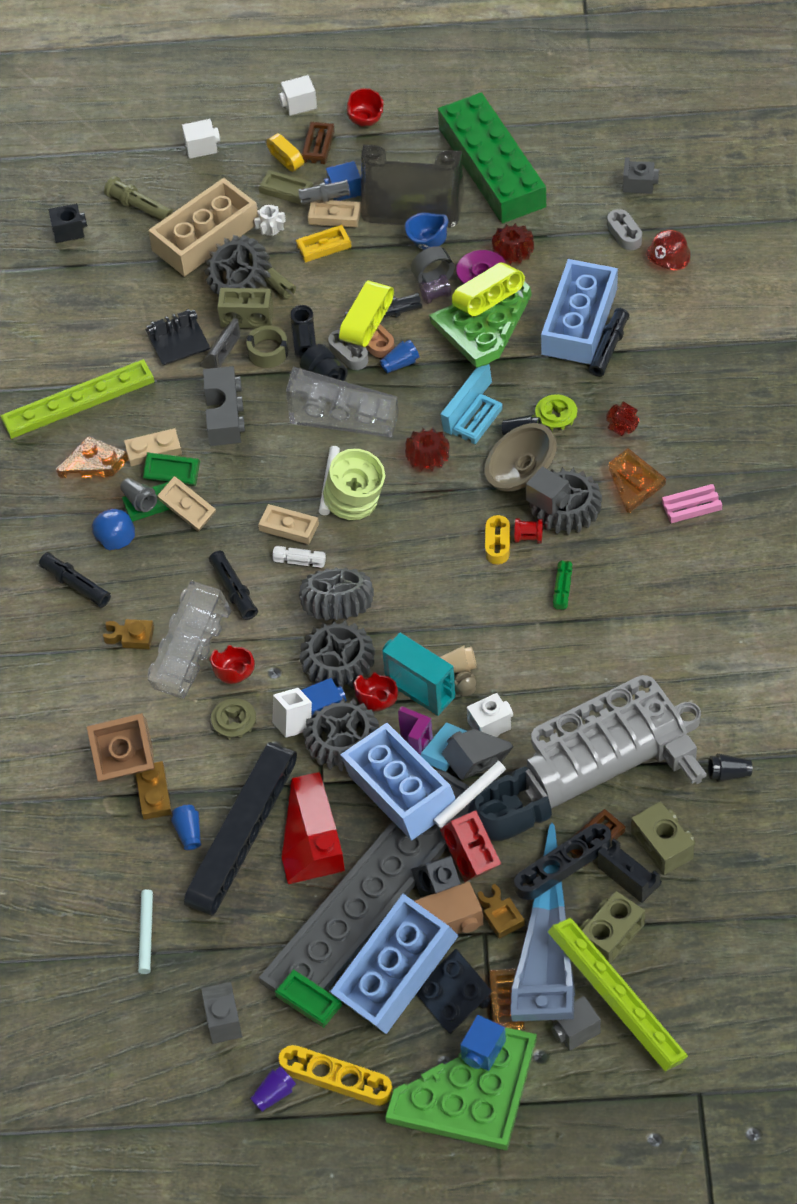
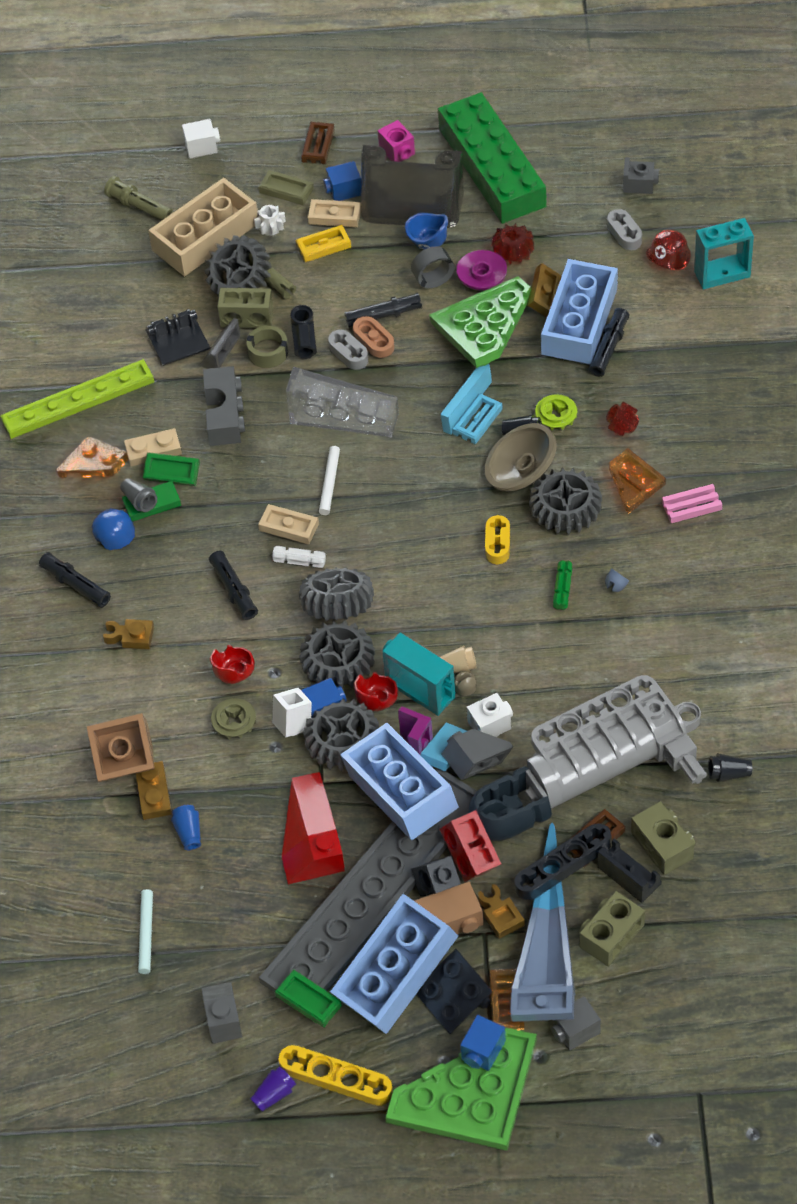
(67, 223): black brick -> none
(186, 503): tan plate -> none
(188, 639): clear wedge -> none
(240, 829): black beam -> none
(285, 152): yellow beam -> none
(298, 95): white brick -> none
(322, 361): black wheel -> none
(324, 192): dark grey pin -> none
(353, 484): yellowish green wheel -> none
(365, 107): red hair -> none
(366, 313): neon yellow beam -> none
(396, 141): none -> dark pink brick
(399, 357): blue cone -> none
(427, 449): clear red gear -> none
(435, 289): clear purple bush -> none
(469, 794): white bar -> none
(488, 289): neon yellow beam -> none
(528, 530): red bush -> none
(543, 289): none -> pearl gold plate
(547, 491): dark grey brick -> none
(618, 994): lime tile -> none
(619, 581): none -> sand blue hinge
(736, 266): none -> teal window

